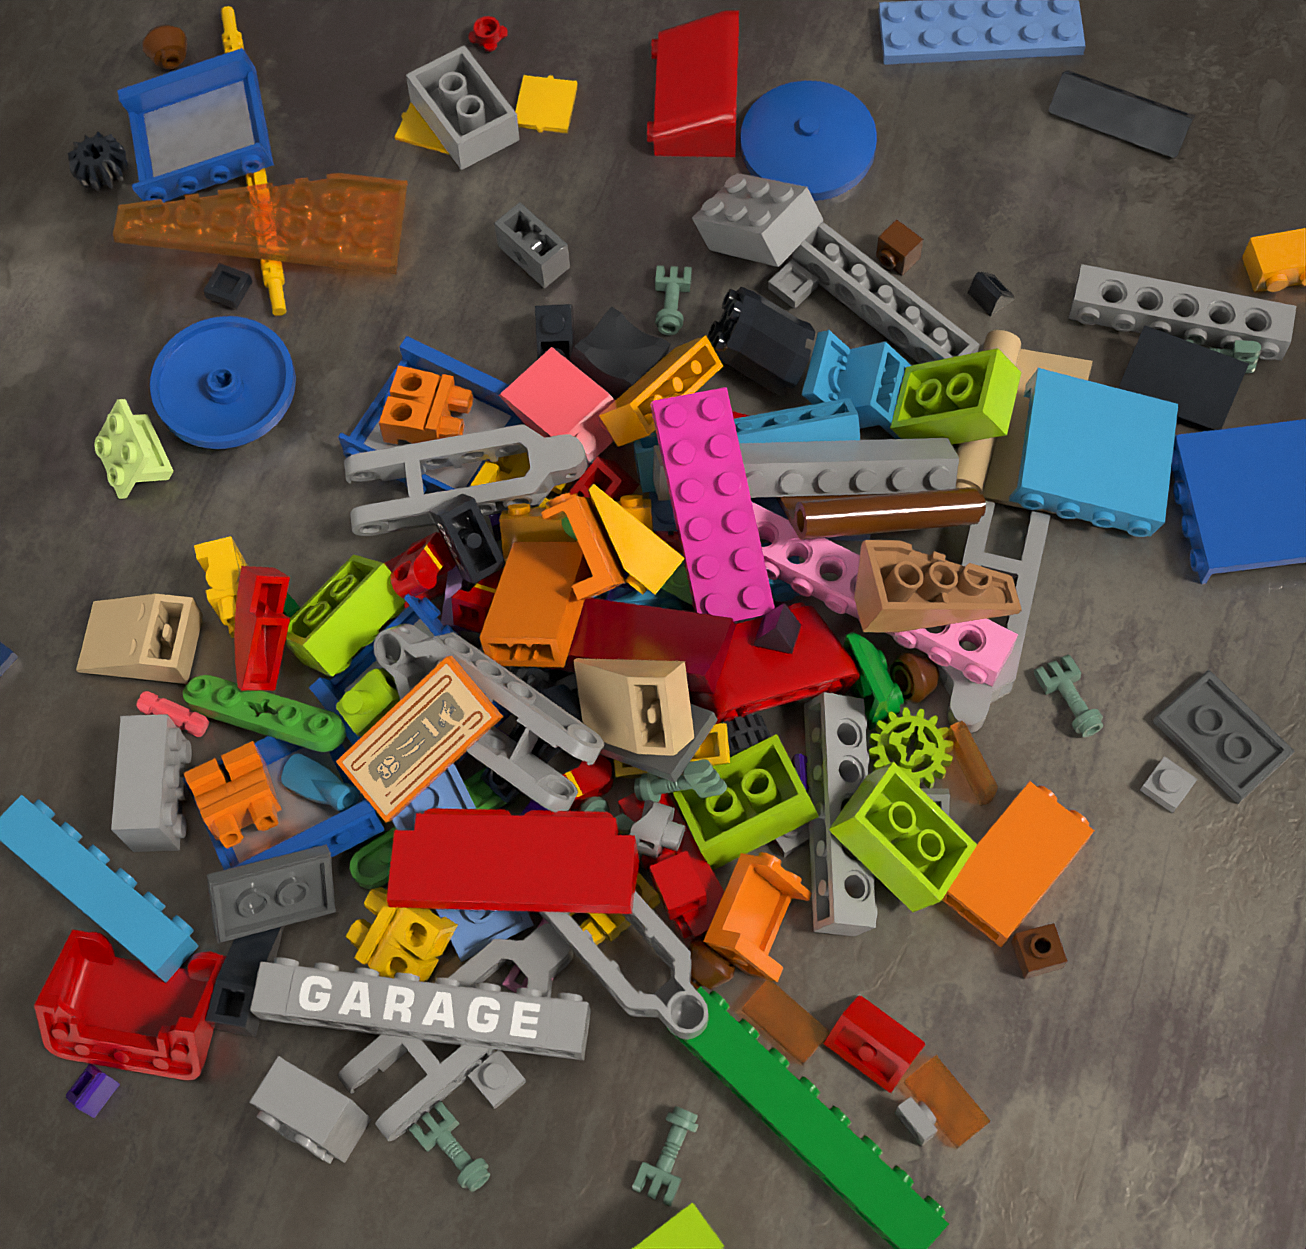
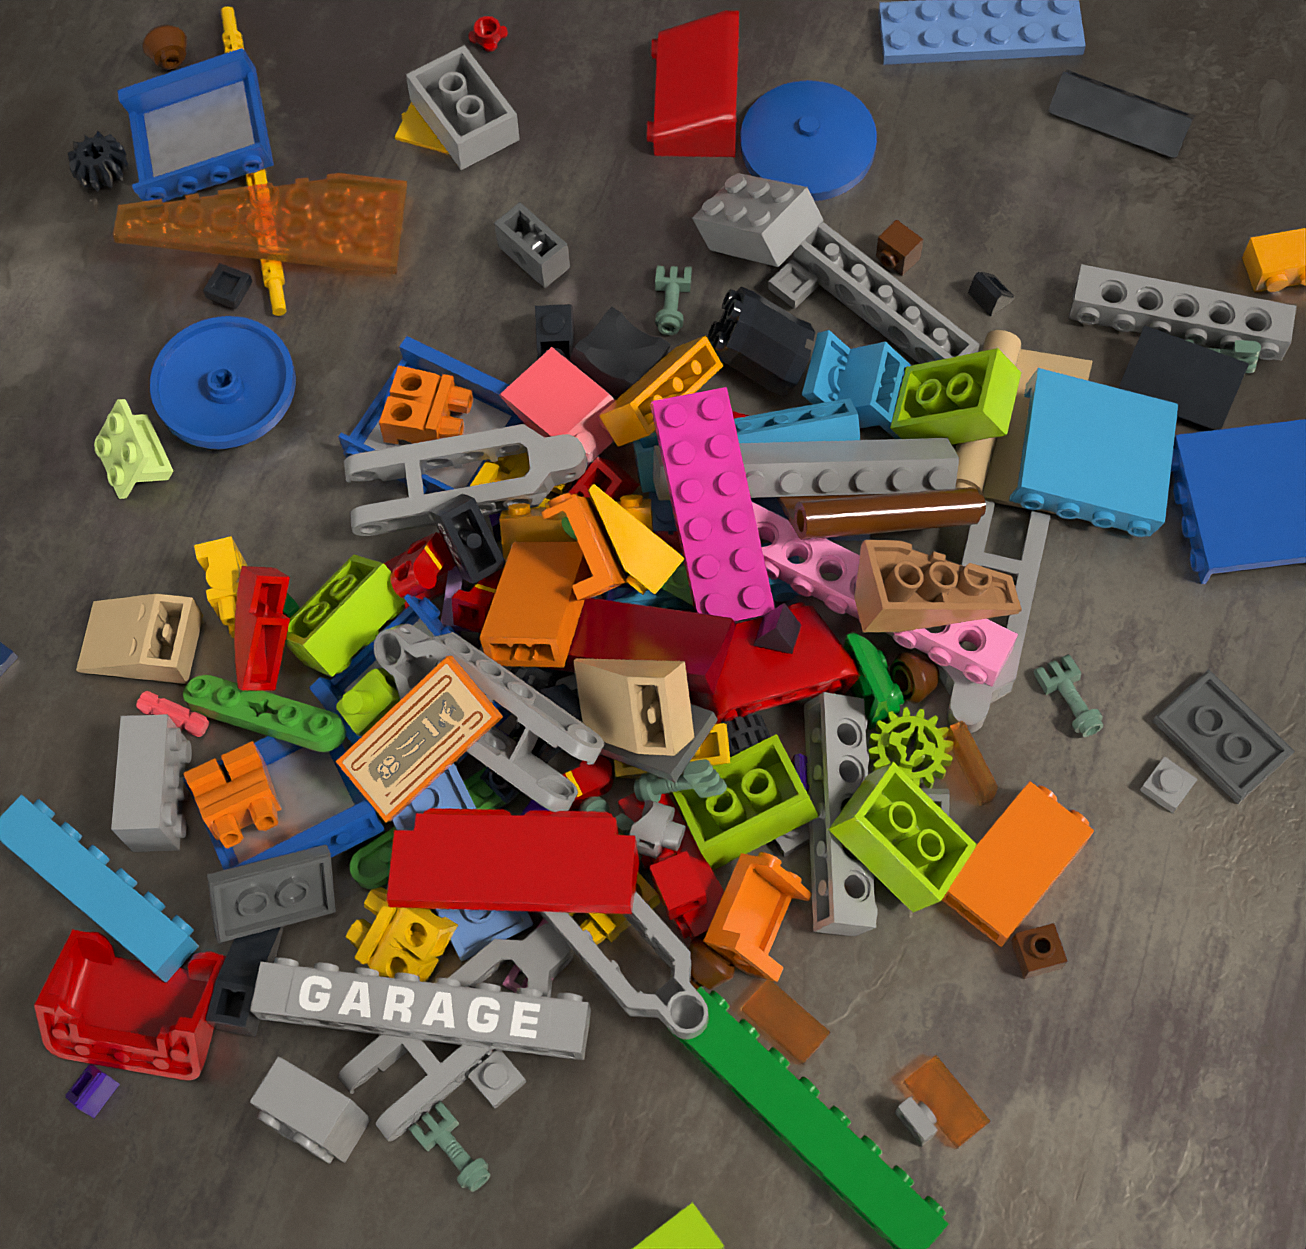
(318, 783): dark azure piece -> none
(545, 103): yellow piece -> none
(661, 1173): sand green hinge -> none
(874, 1043): red panel -> none

